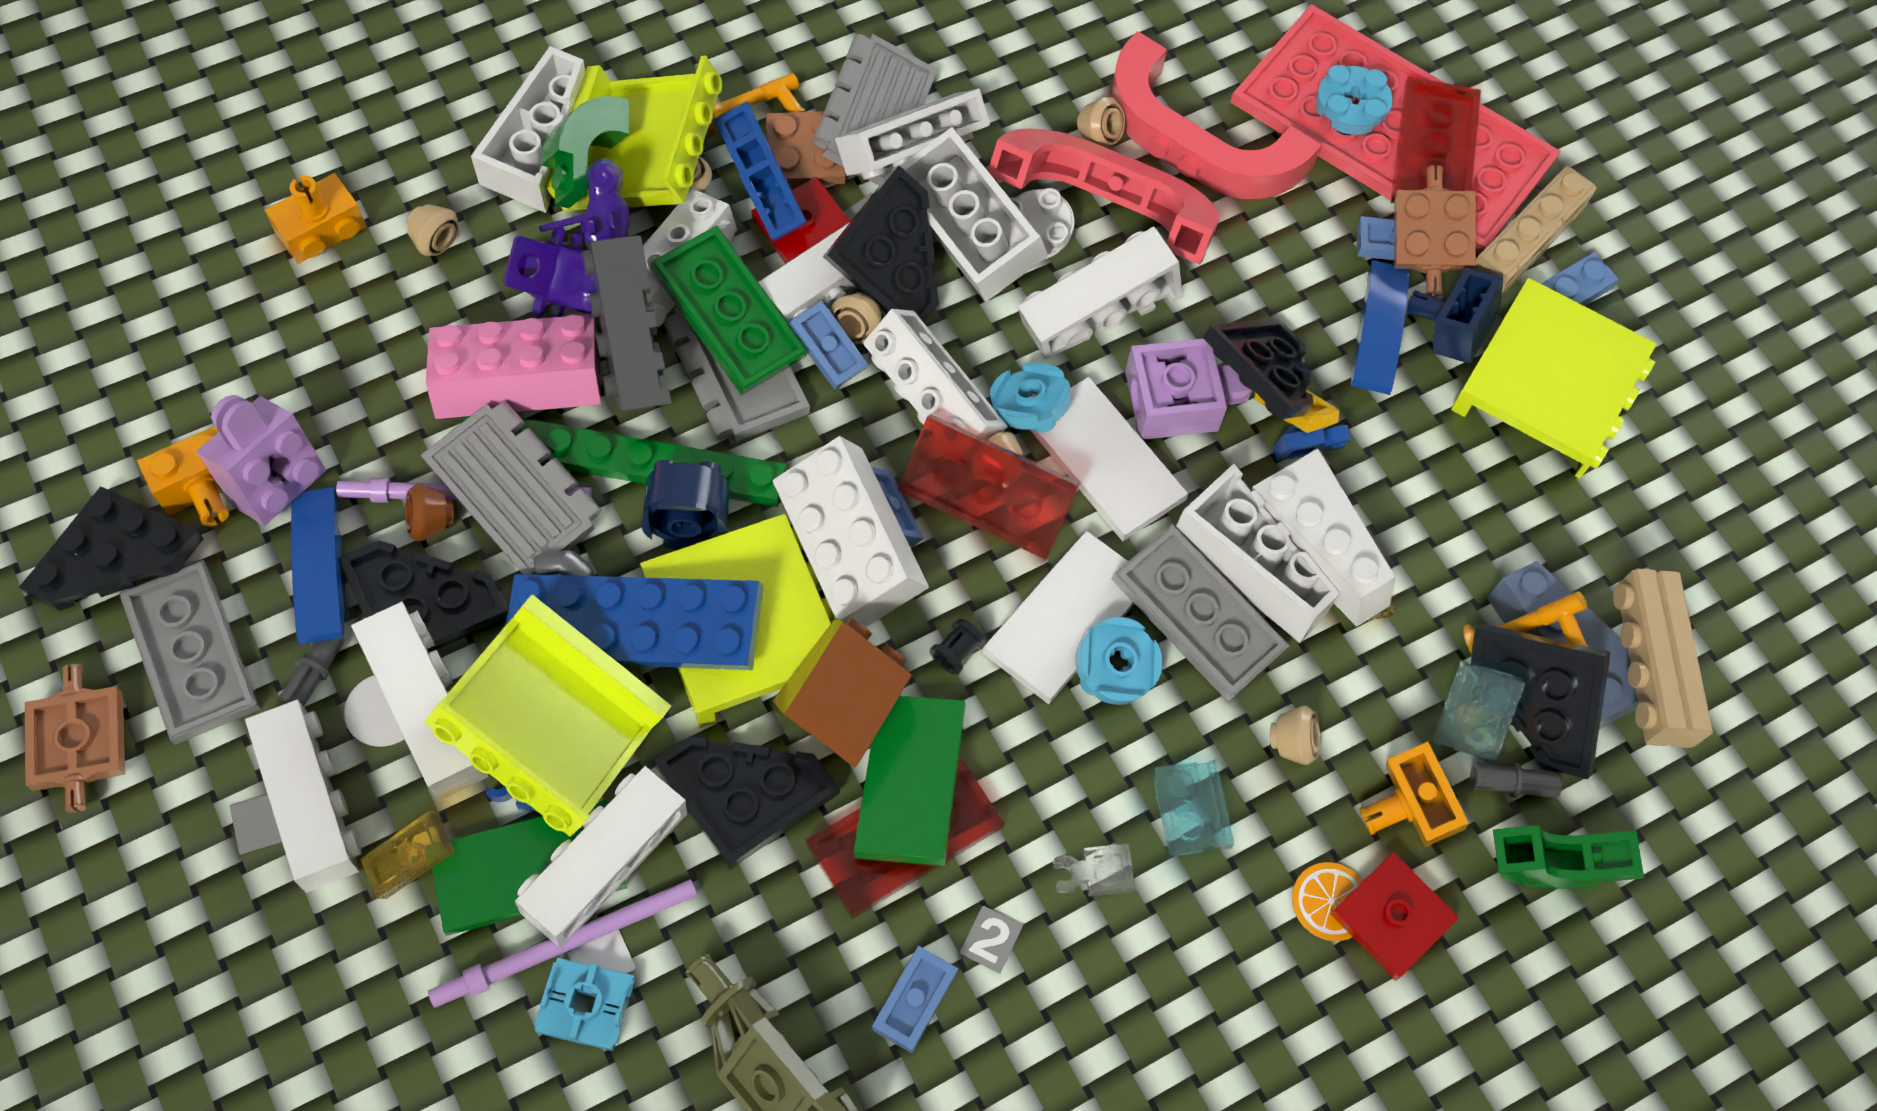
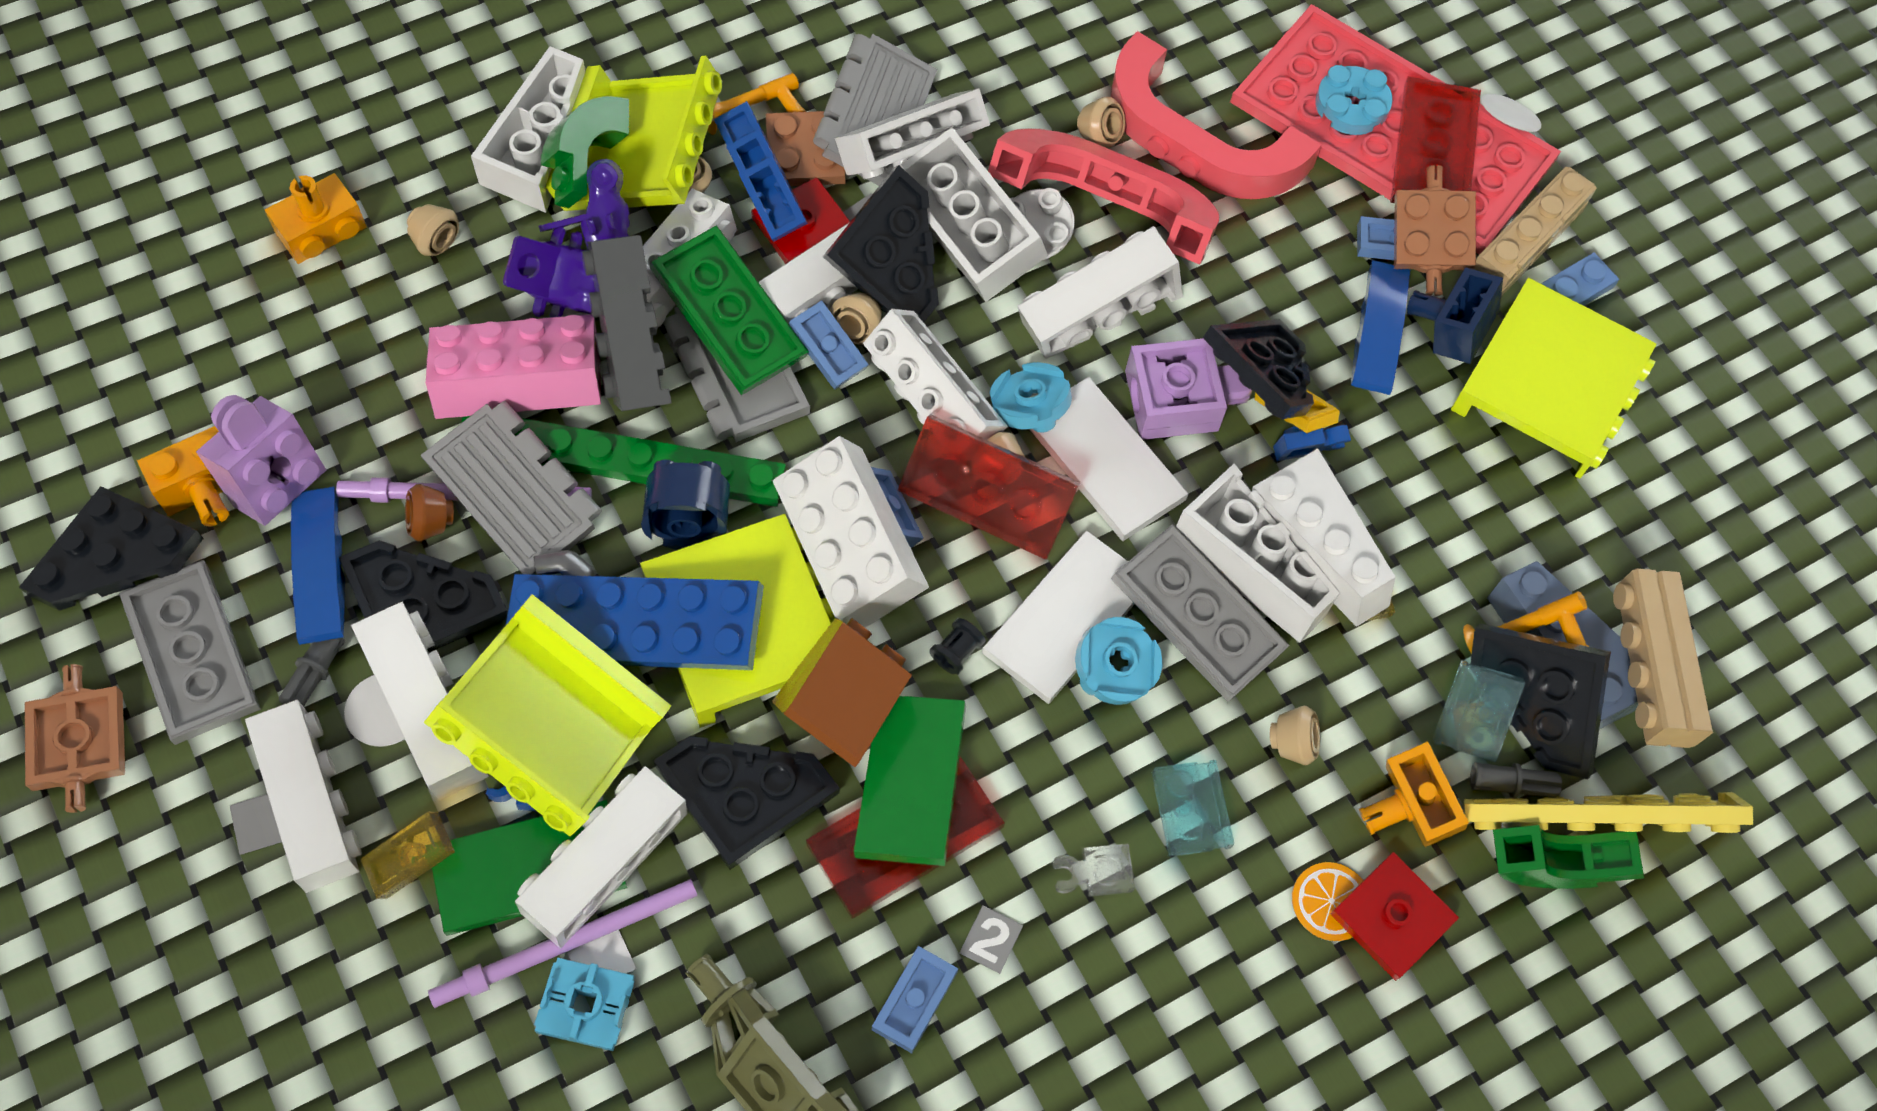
(1511, 112): none -> white sticker
(1623, 811): none -> light yellow wing

